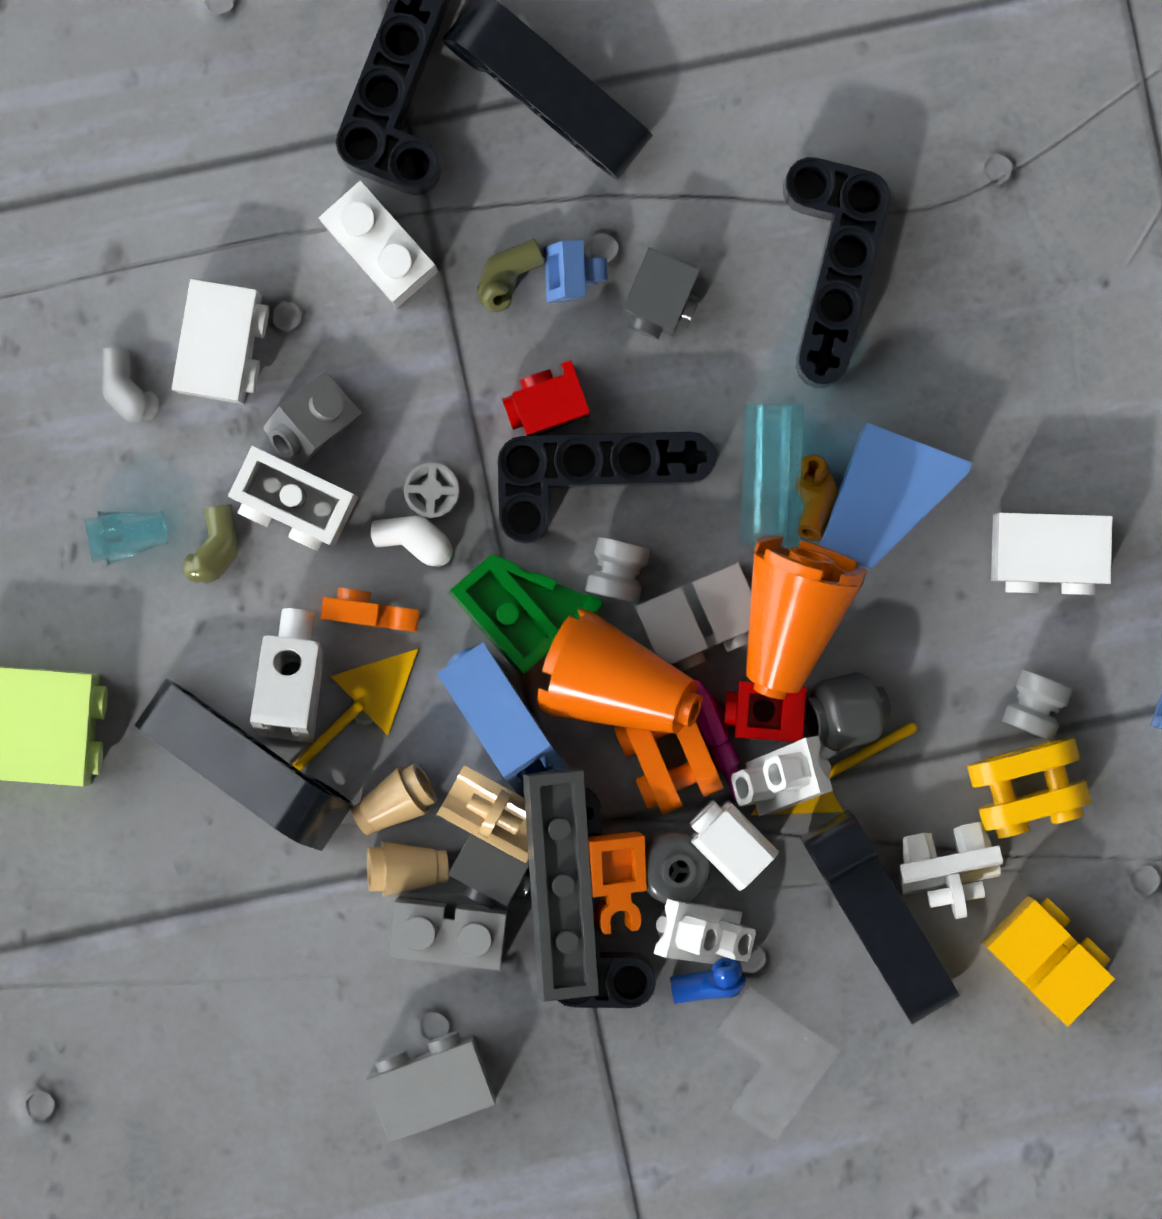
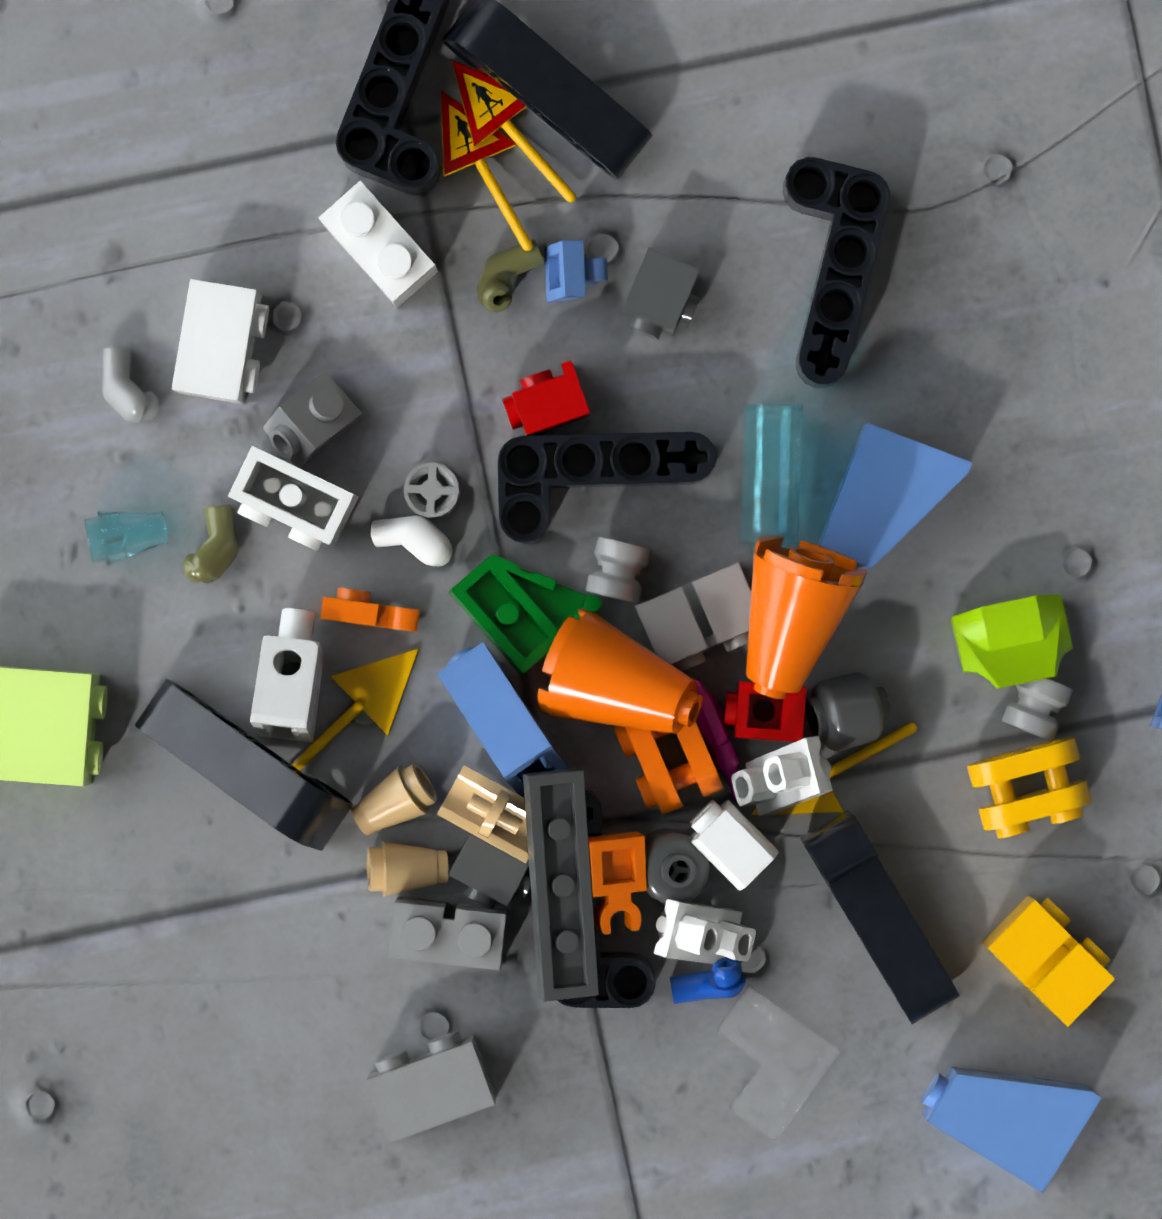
(460, 153): none -> piece
(492, 107): none -> piece
(818, 497): orange arm -> none
(973, 862): white hips -> none
(1011, 1118): none -> medium blue slope
(1013, 639): none -> lime slope
(1051, 550): white brick -> none

